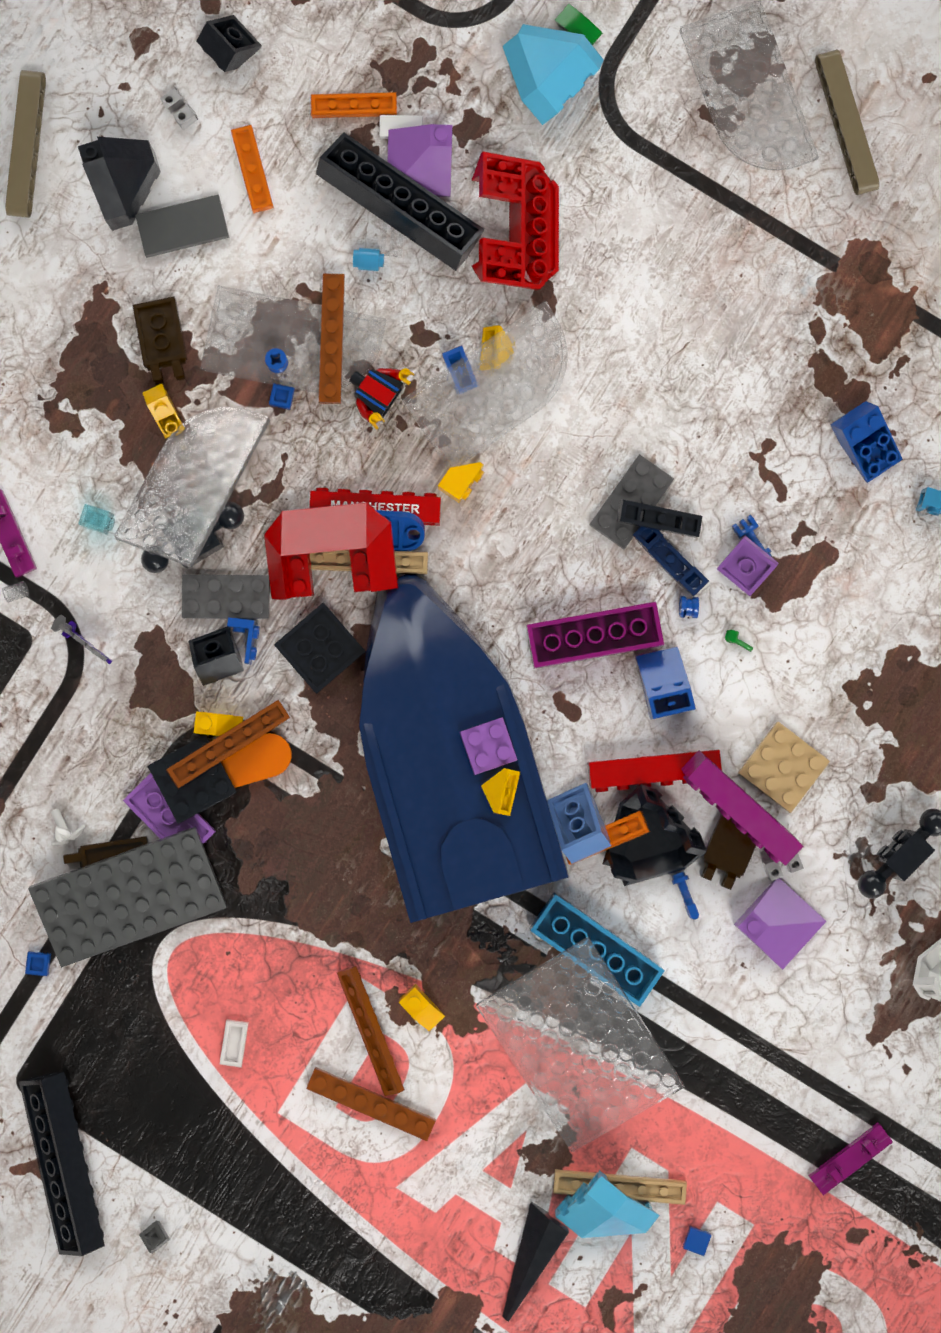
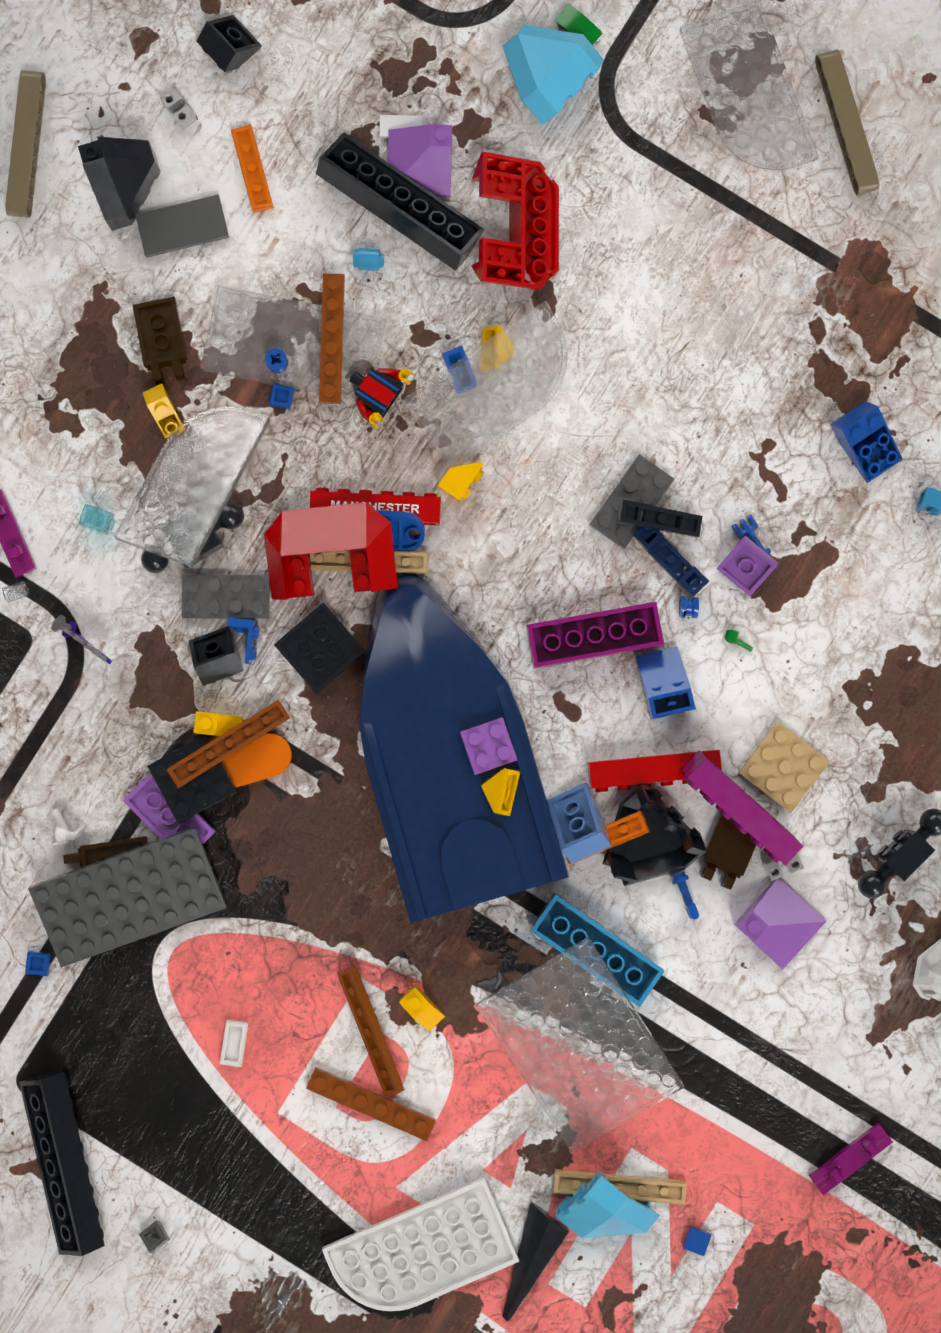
(353, 105): orange tile -> none
(424, 1250): none -> white plate

